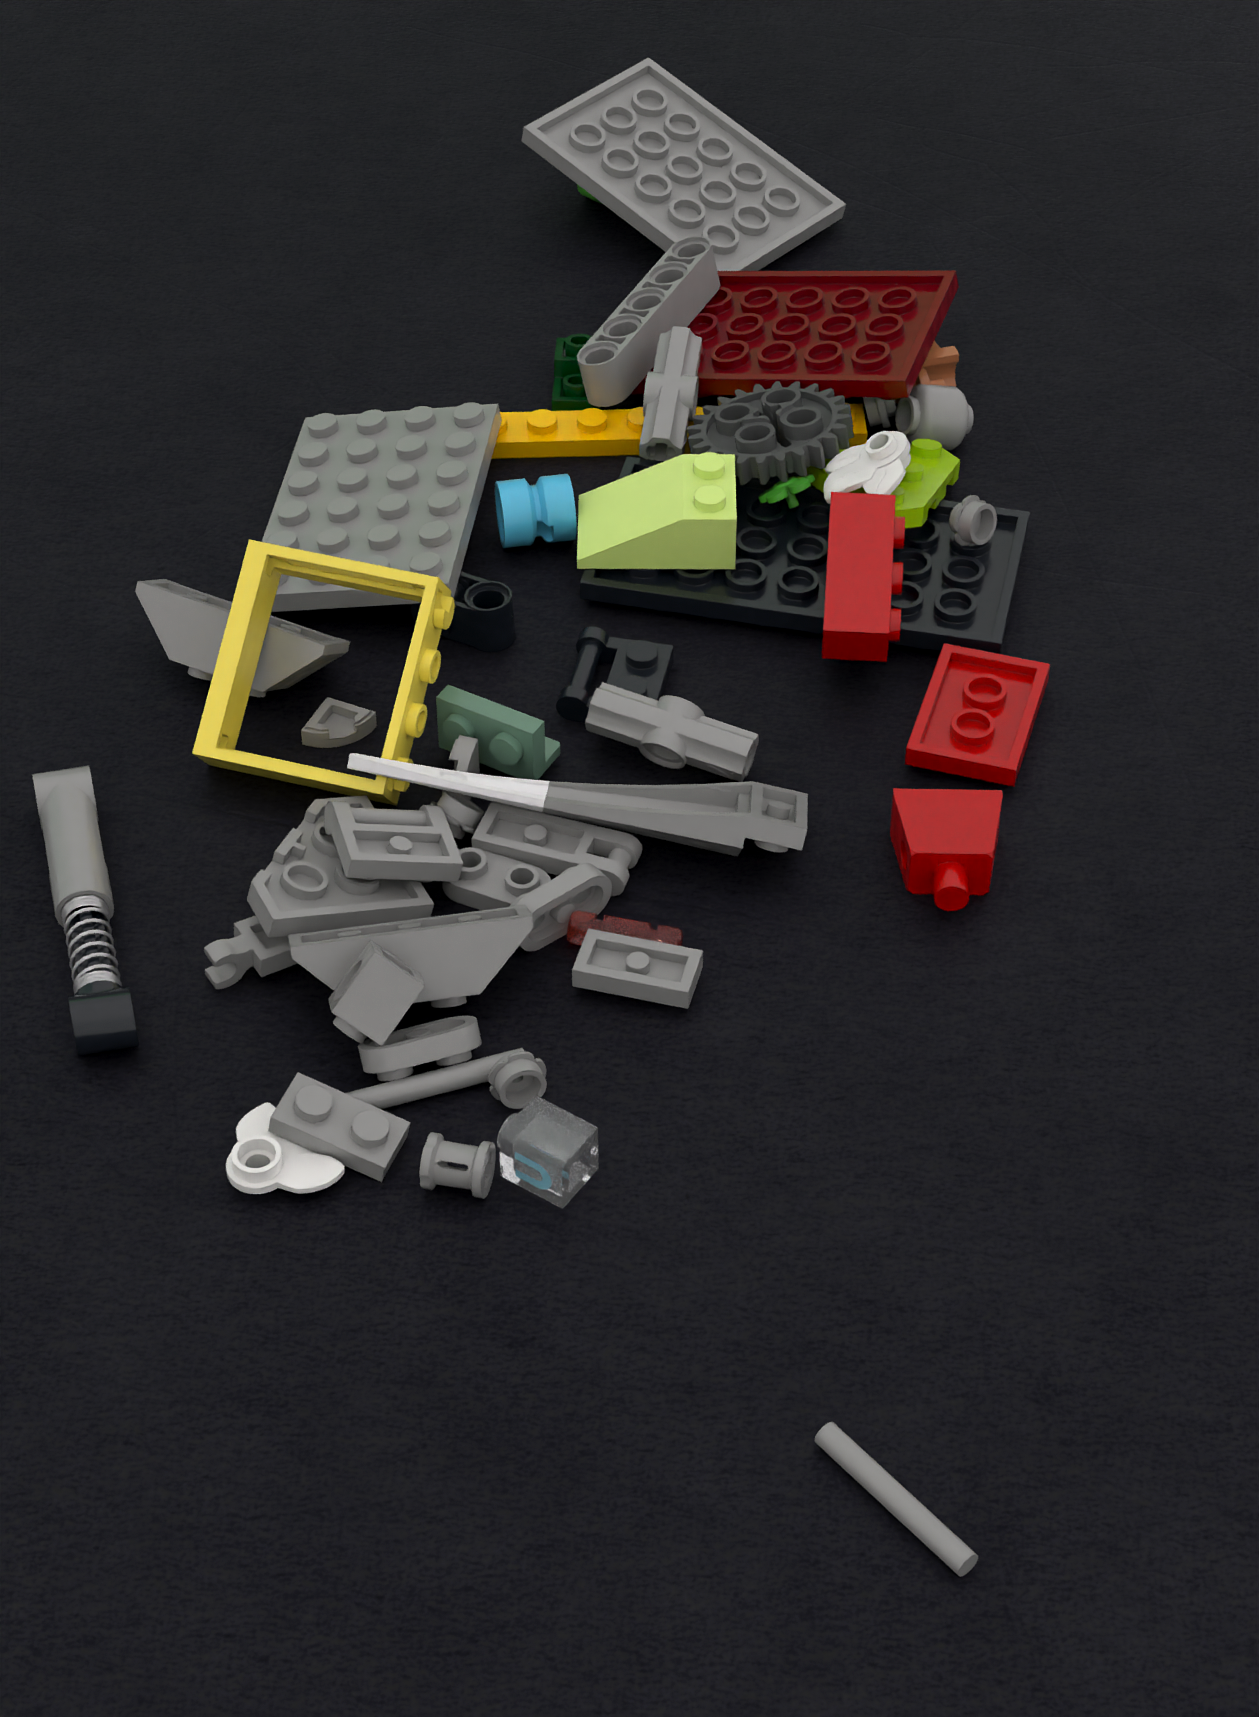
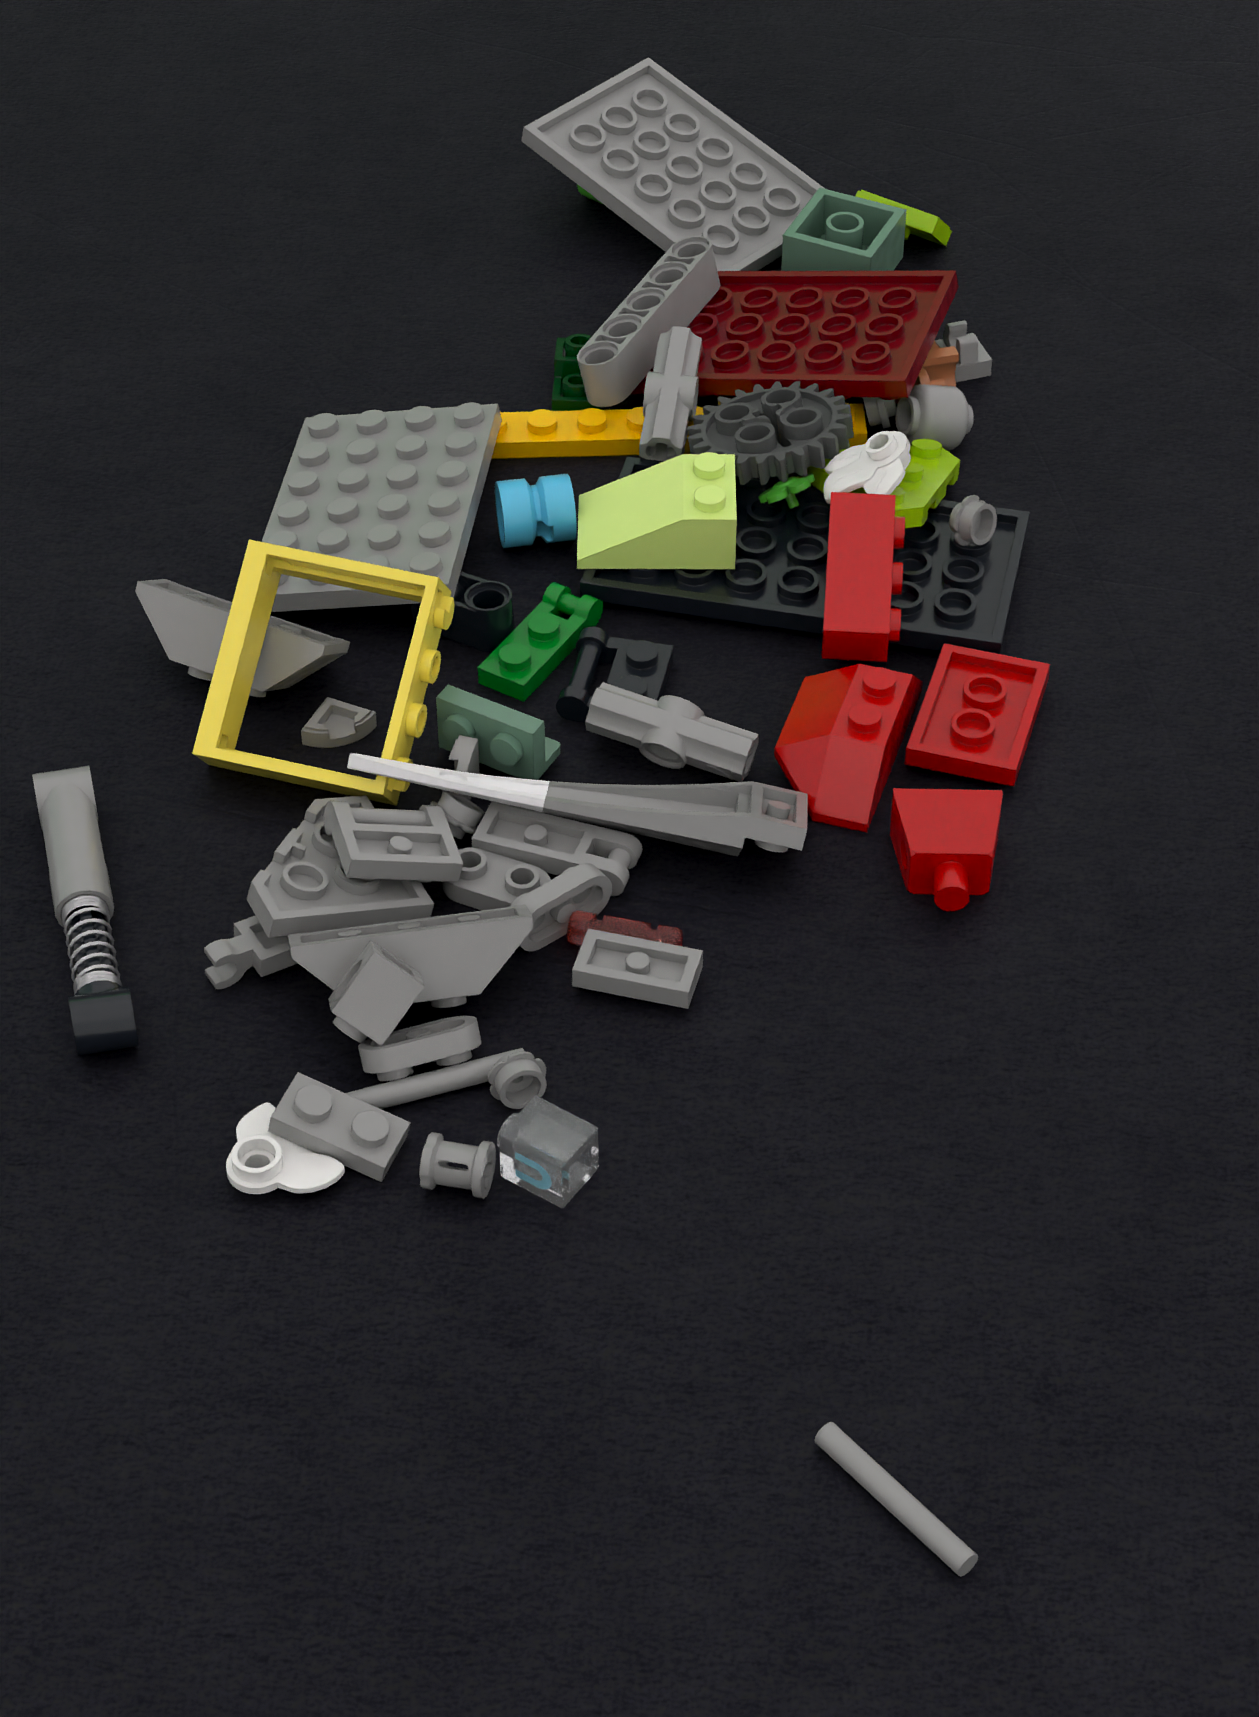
(539, 642): none -> green plate
(844, 235): none -> sand green brick
(846, 740): none -> red wedge
(917, 221): none -> lime plate
(973, 358): none -> light grey tile

